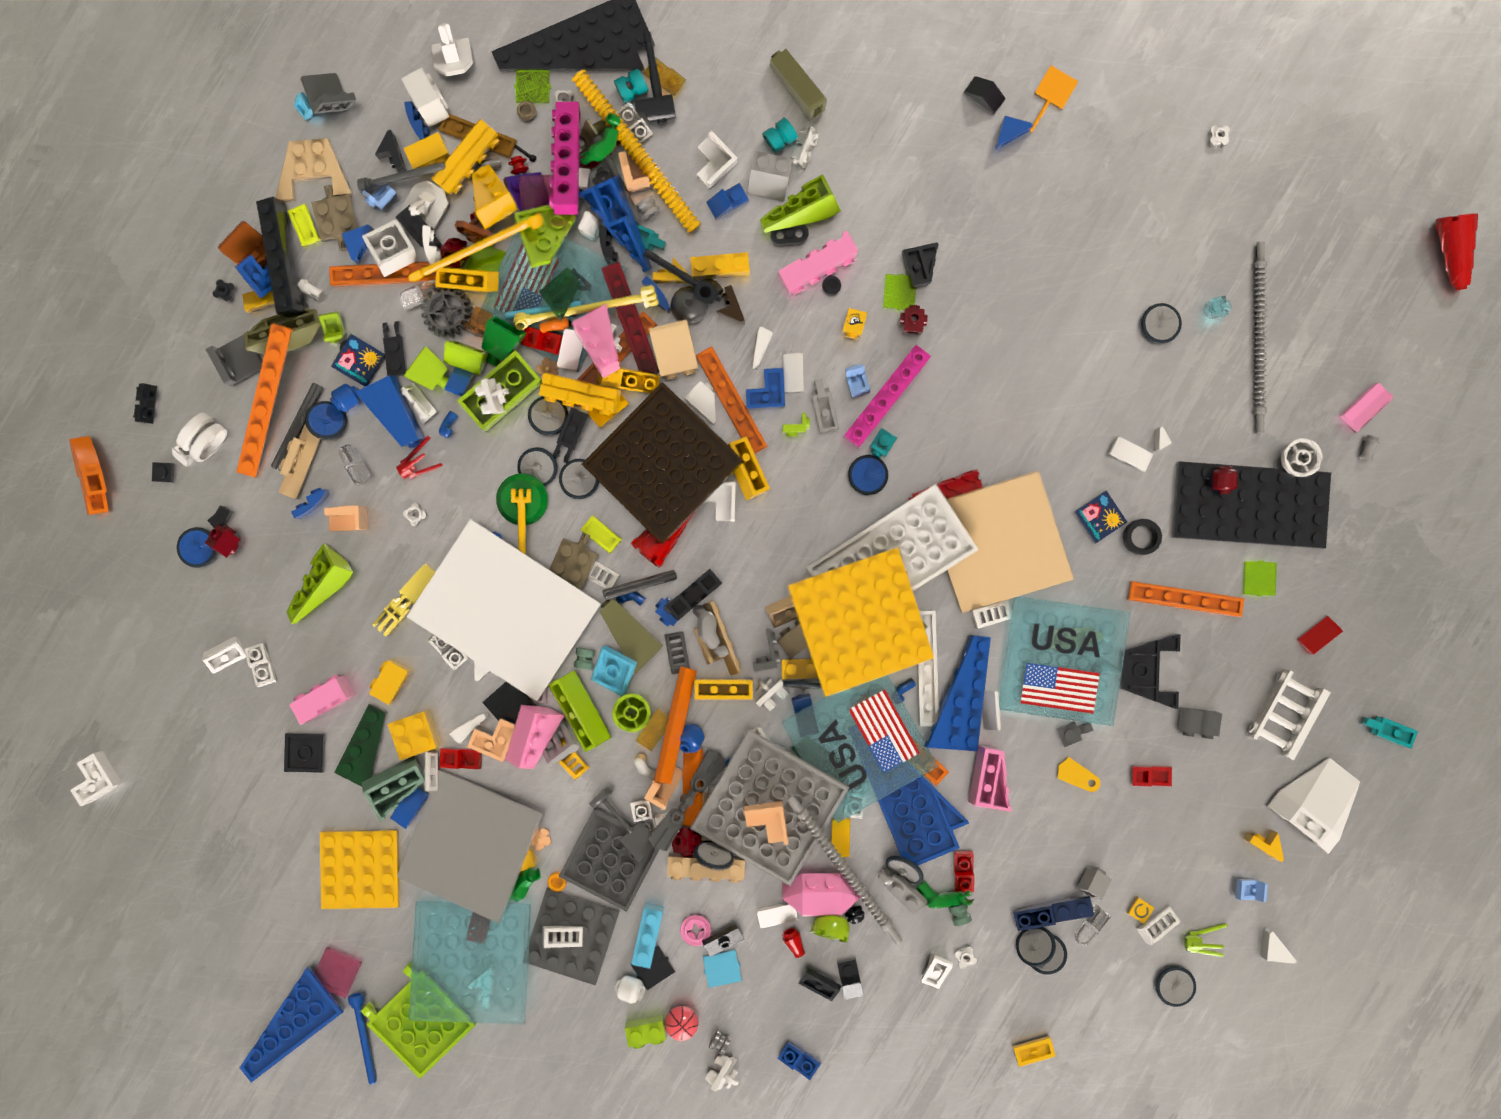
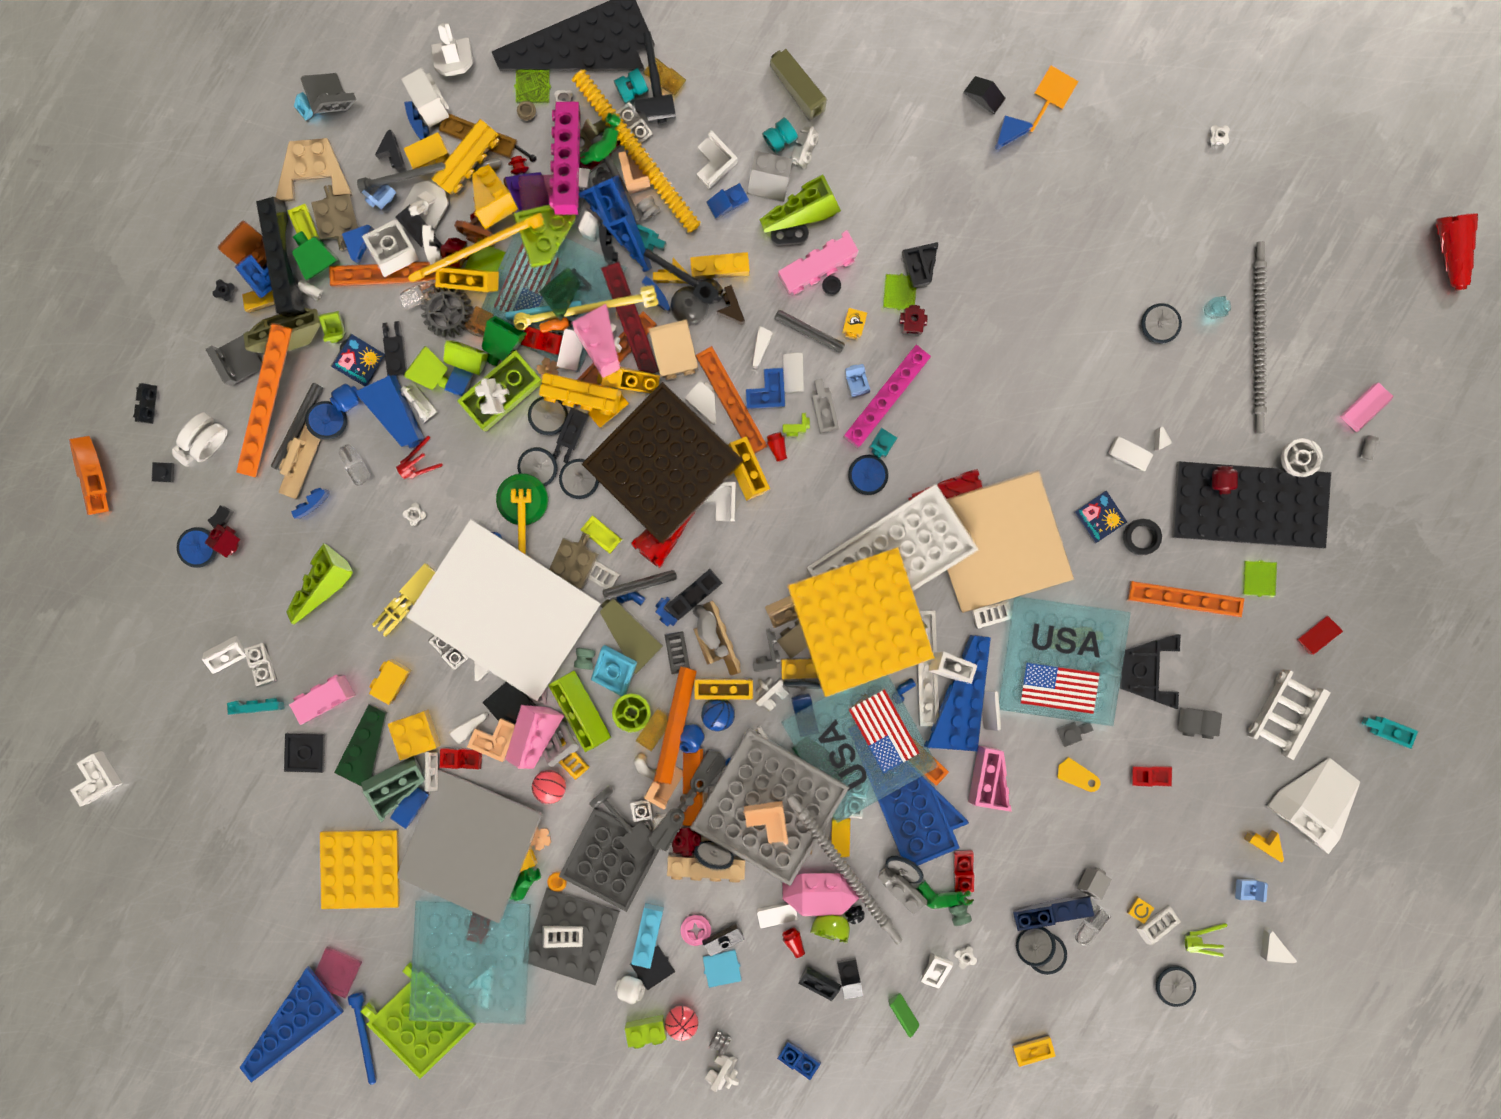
(253, 706): none -> teal hinge
(312, 255): none -> green torso
(347, 518): light nougat panel -> none
(444, 429): blue arm -> none
(548, 787): none -> coral piece
(718, 714): none -> blue piece
(777, 445): none -> red cone
(809, 331): none -> dark grey axle
(904, 1014): none -> bright green slope
(952, 667): none -> white slope

